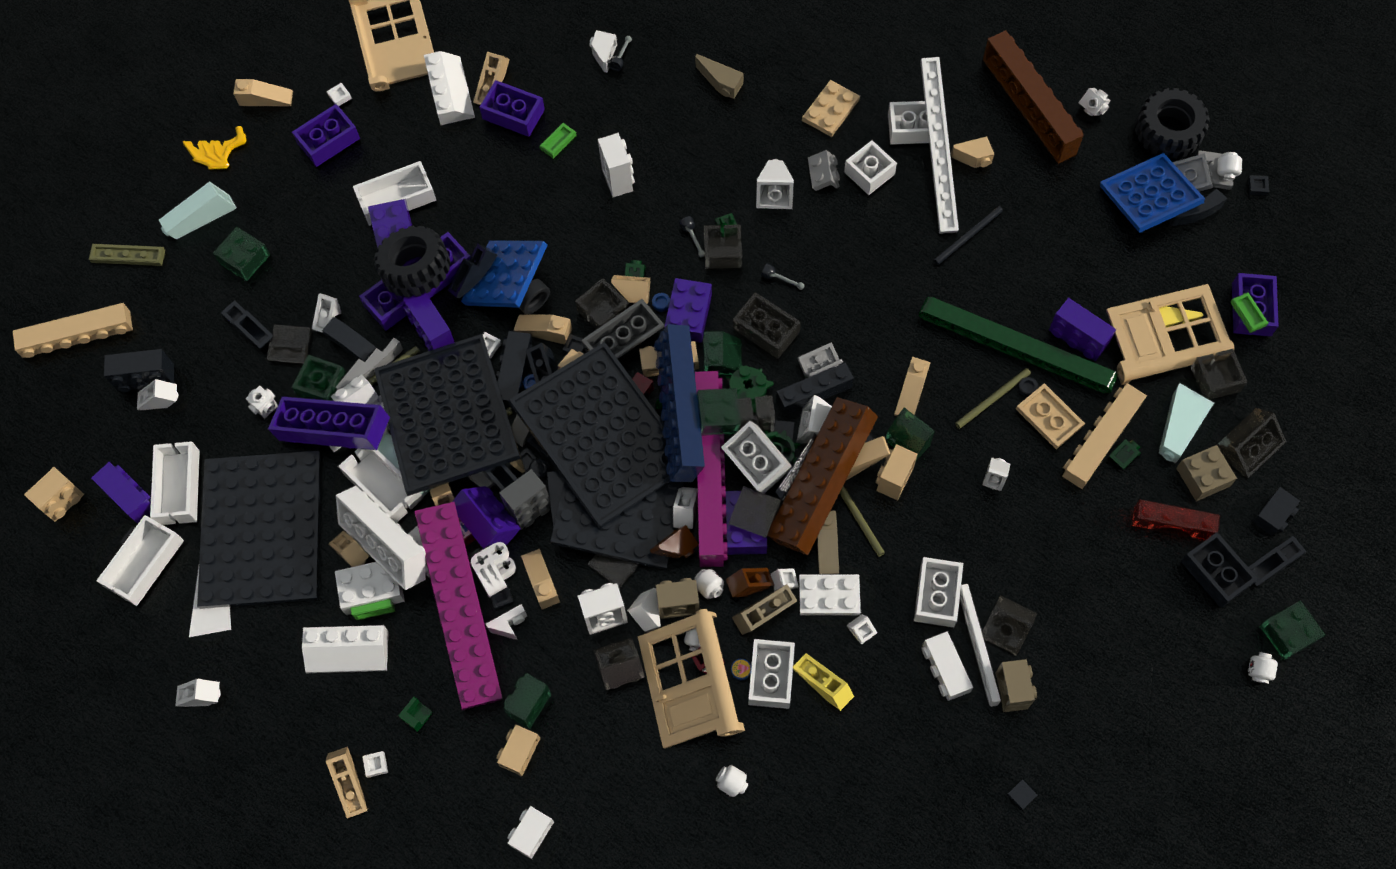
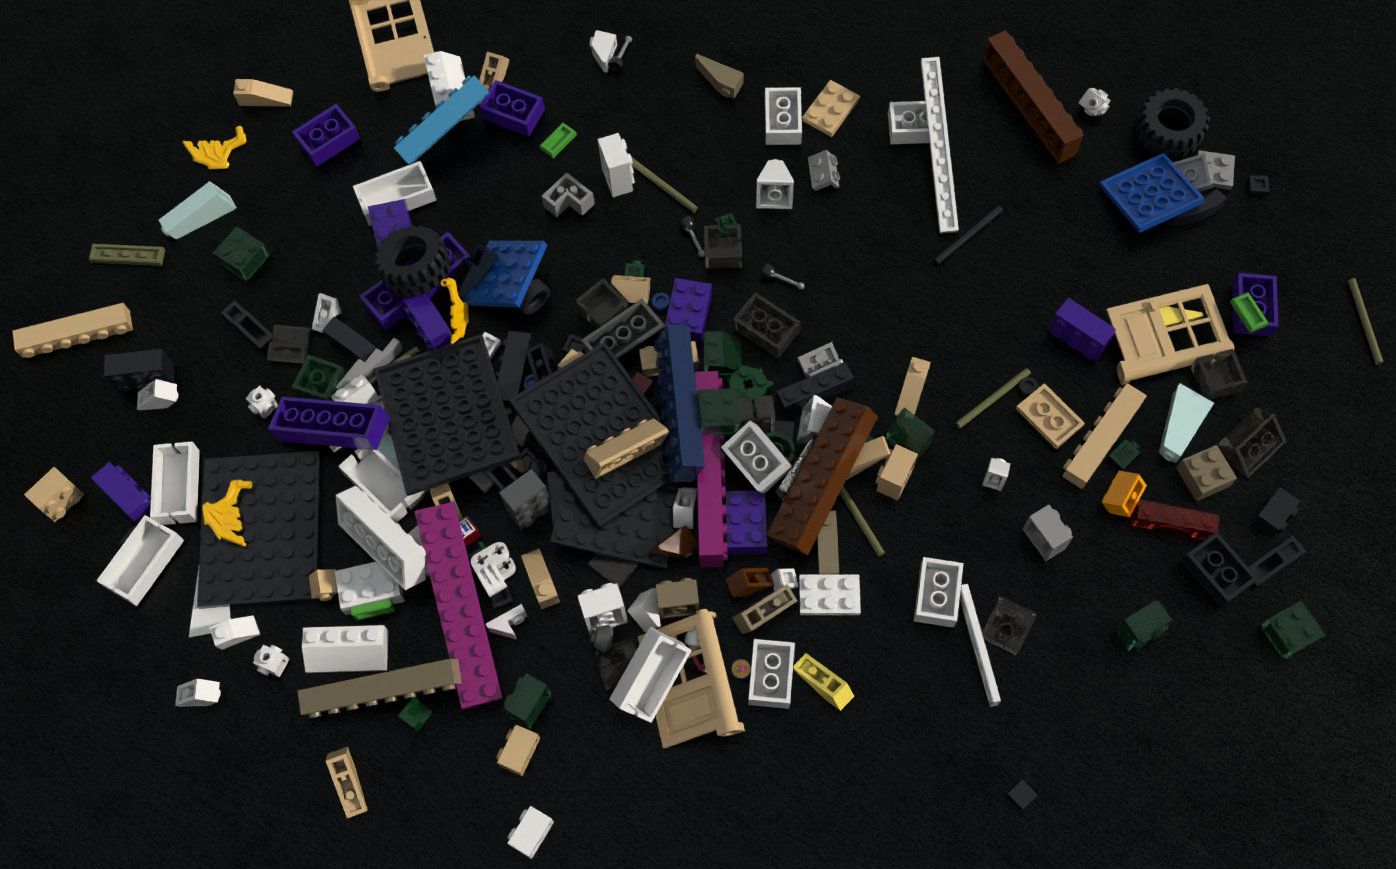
(223, 516): none -> yellow animal
(234, 631): none -> white slope
(270, 660): none -> white brick
(323, 584): none -> tan brick
(339, 94): white plate -> none
(349, 549): tan slope -> none
(375, 764): white plate -> none
(380, 686): none -> dark tan brick
(441, 120): none -> dark azure brick
(459, 311): none -> yellow animal
(485, 516): dark purple brick -> none
(545, 327): tan slope -> none
(567, 193): none -> light grey brick
(602, 637): none -> dark grey cone
(625, 447): none -> tan slope
(650, 674): none -> white piece
(664, 186): none -> olive piece
(709, 583): white head -> none
(732, 781): white head -> none
(754, 511): clear smoke slope -> none
(783, 116): none -> white brick
(862, 628): white slope -> none
(870, 167): white brick -> none
(947, 666): white brick -> none
(974, 152): tan slope -> none
(1015, 685): dark tan brick -> none
(1018, 345): dark green beam -> none
(1048, 532): none -> light grey brick
(1124, 493): none -> light orange brick
(1143, 626): none -> clear green brick
(1229, 165): white head -> none
(1262, 668): white head -> none
(1365, 321): none -> olive piece

